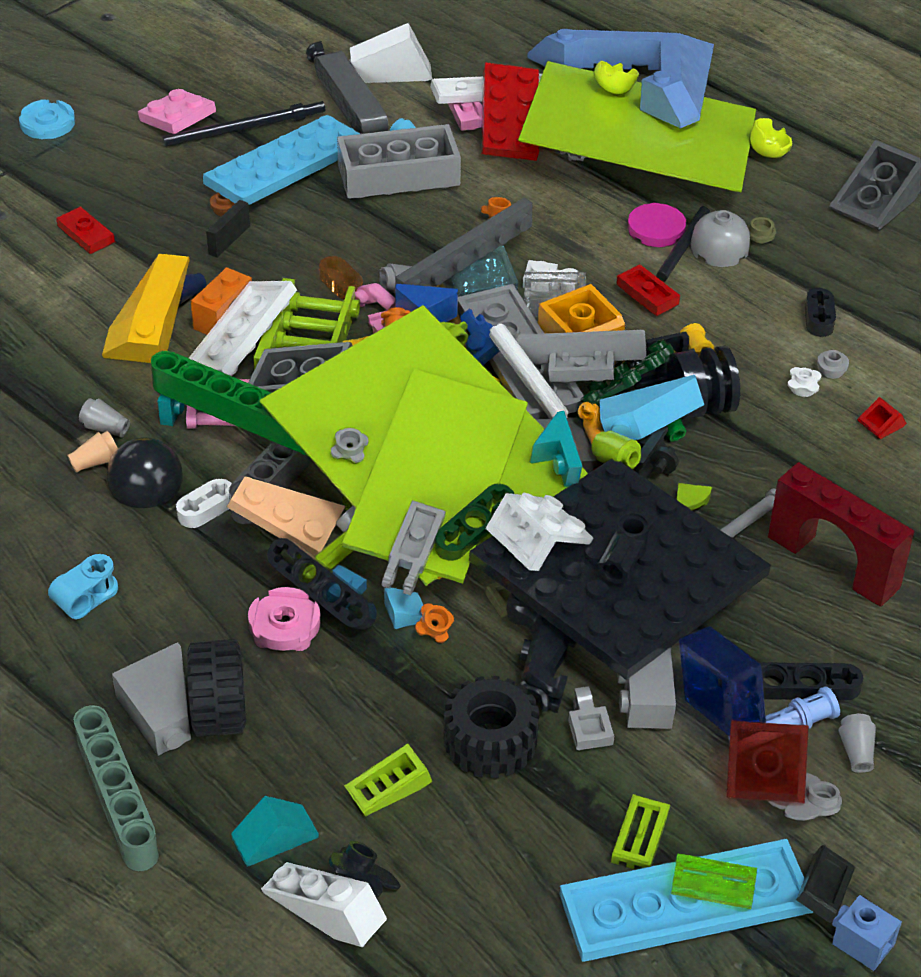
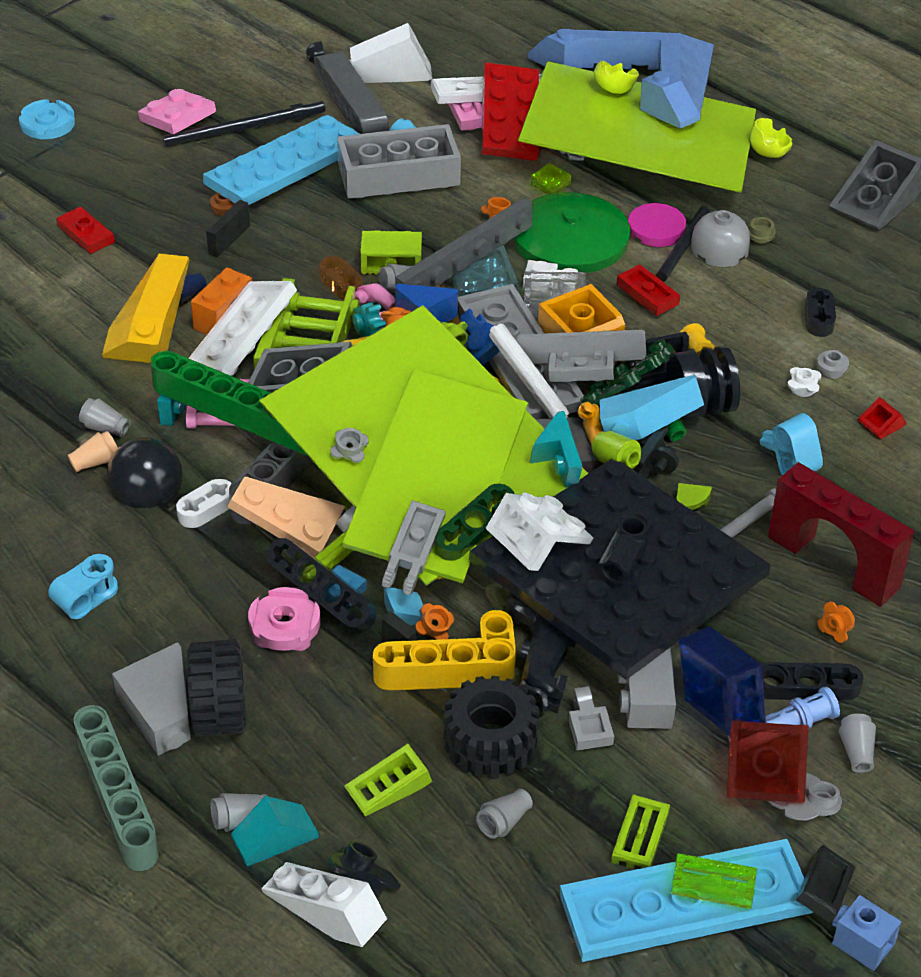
(232, 808): none -> light grey cone
(367, 319): none -> teal plate
(391, 247): none -> lime brick
(396, 629): none -> pearl dark grey tile
(448, 661): none -> yellow beam
(501, 814): none -> light grey cone
(550, 179): none -> clear neon green plate
(575, 232): none -> green dish
(794, 442): none -> medium azure beam
(836, 621): none -> orange plate

